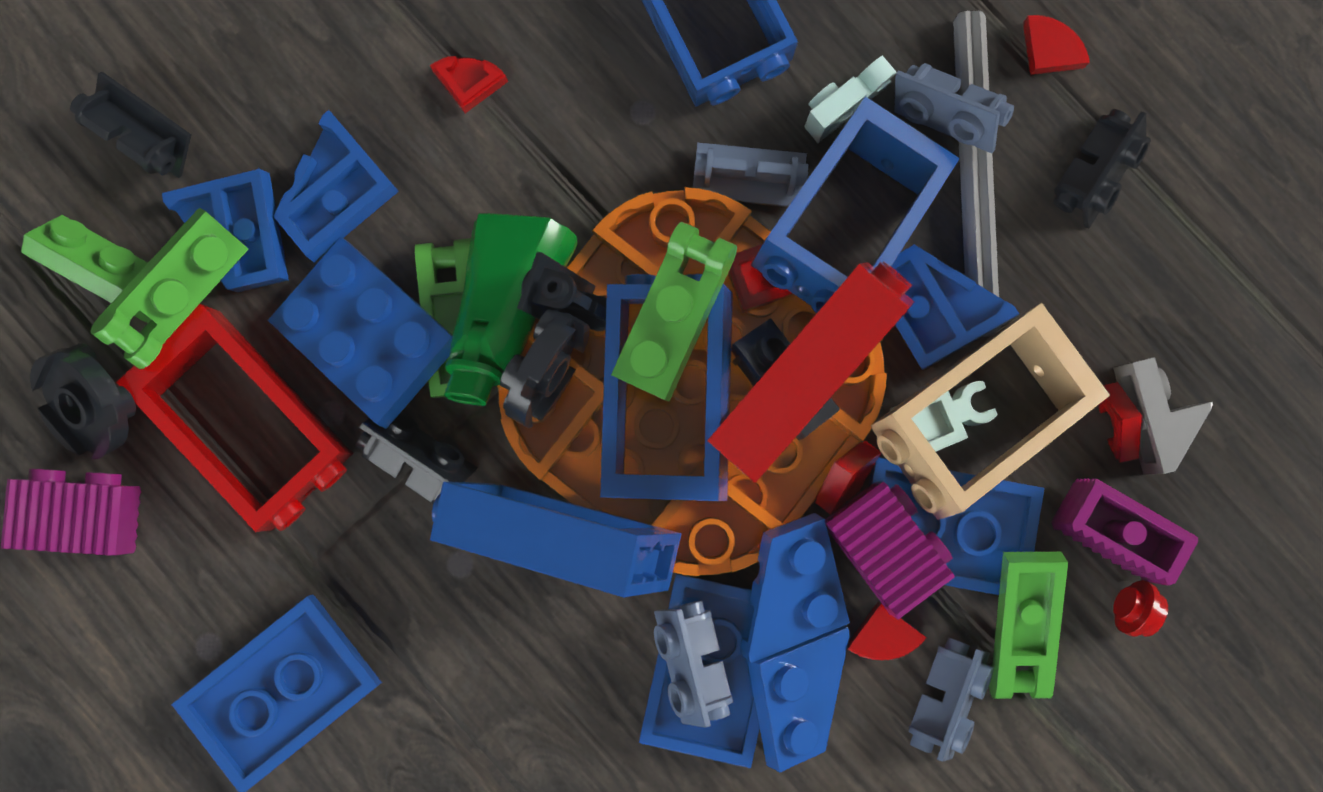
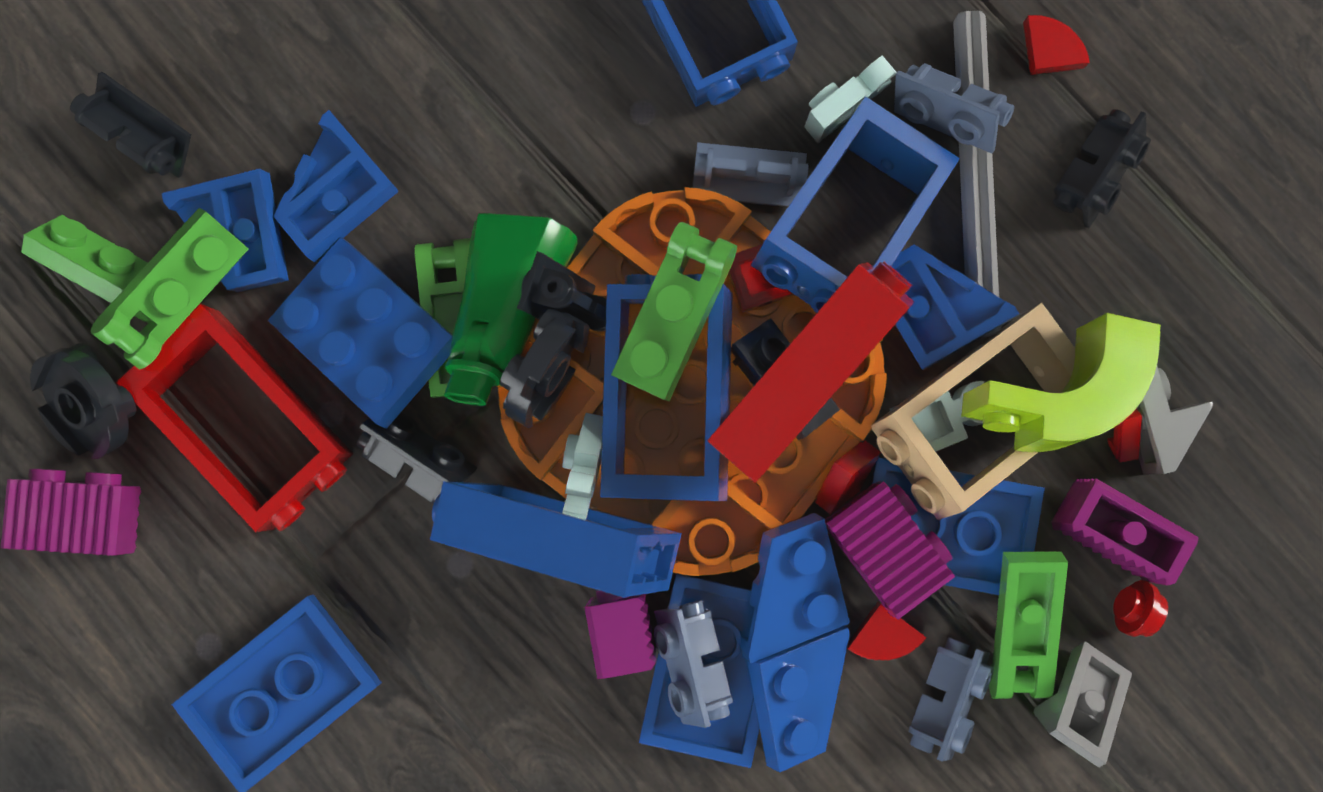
(468, 79): red tile -> none
(583, 458): none -> light aqua plate
(620, 634): none -> magenta brick
(1087, 703): none -> light grey slope
(1108, 382): none -> lime arch

